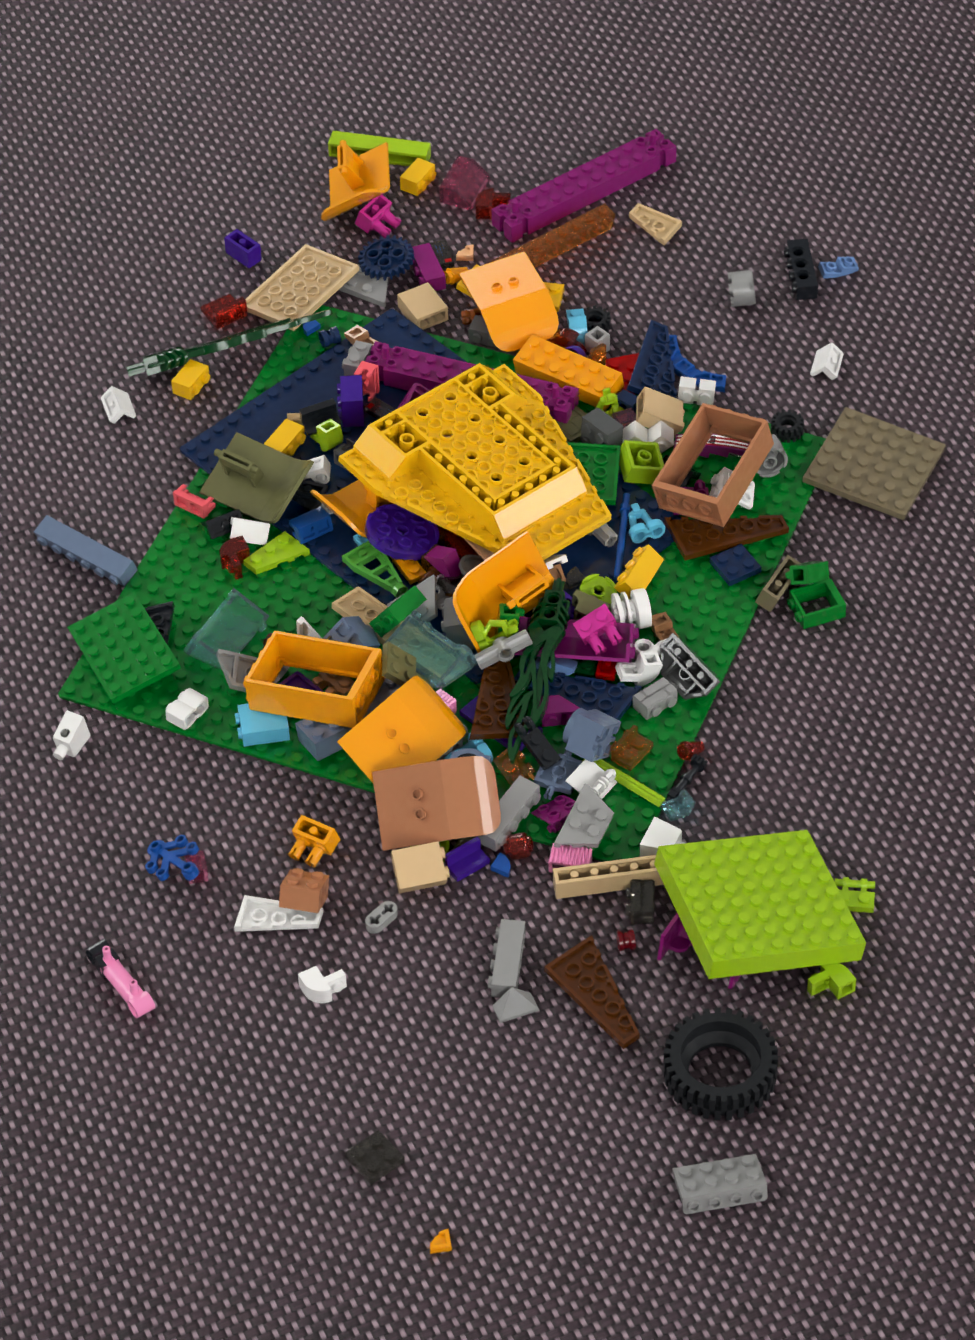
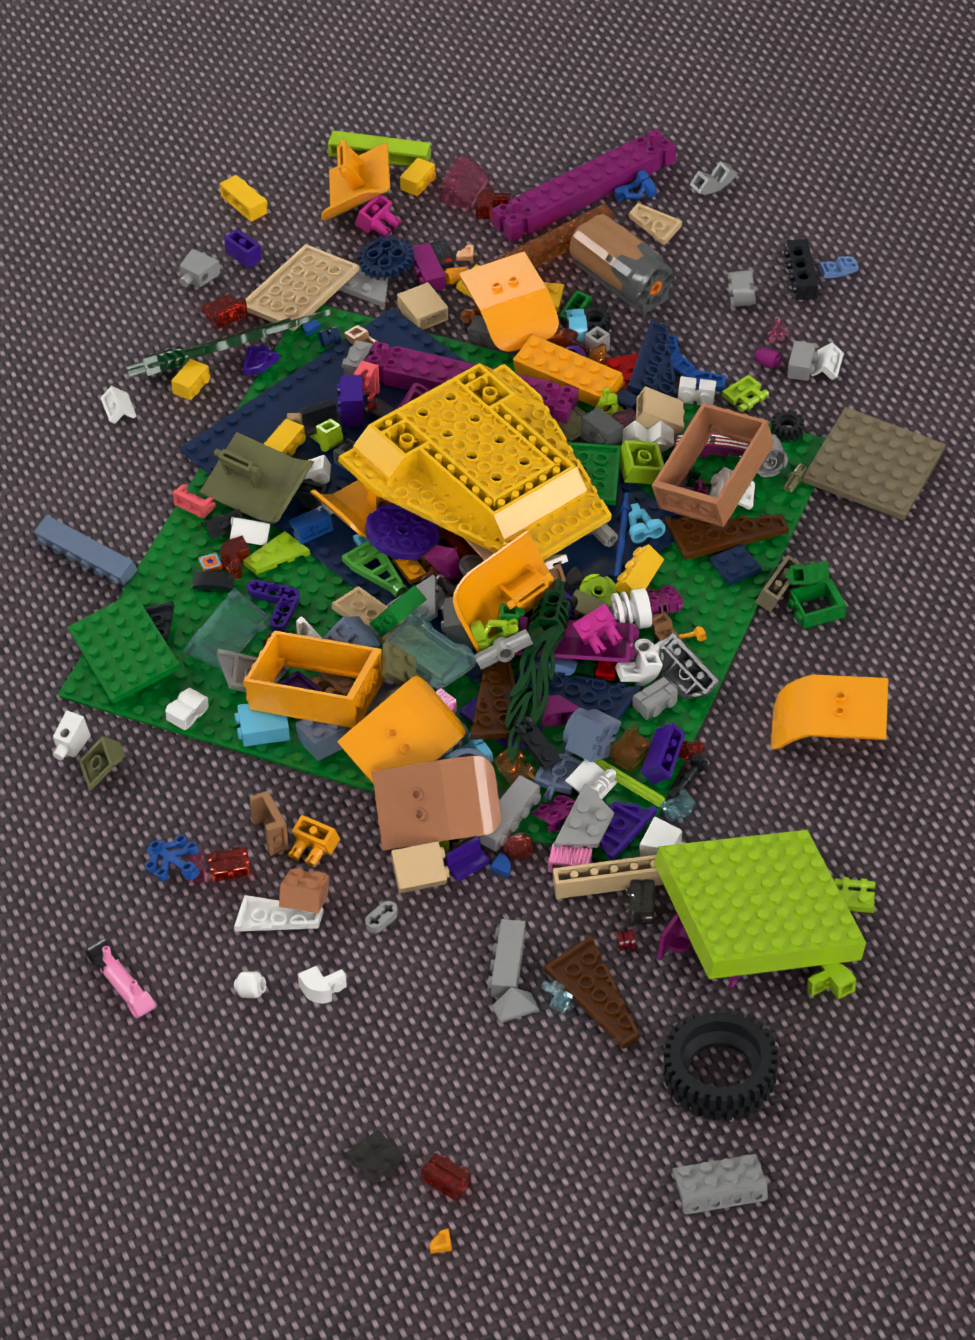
(100, 760): none -> olive slope
(198, 269): none -> light grey torso
(210, 562): none -> orange tile
(210, 580): none -> black slope
(229, 864): none -> clear red brick
(243, 198): none -> yellow brick
(250, 984): none -> white head
(258, 359): none -> dark purple plate
(264, 810): none -> medium nougat panel
(284, 601): none -> dark purple beam
(446, 1176): none -> clear red brick
(561, 997): none -> clear light blue bracket
(585, 299): none -> green slope
(621, 263): none -> piece
(624, 827): none -> dark purple wing
(646, 184): none -> blue piece
(663, 753): none -> dark purple brick
(665, 596): none -> magenta hinge
(698, 632): none -> light orange hand
(709, 184): none -> light grey brick
(741, 390): none -> lime plate
(768, 357): none -> magenta brick
(777, 331): none -> clear pink tile
(794, 478): none -> olive axle
(802, 360): none -> light grey brick
(830, 709): none -> light orange door

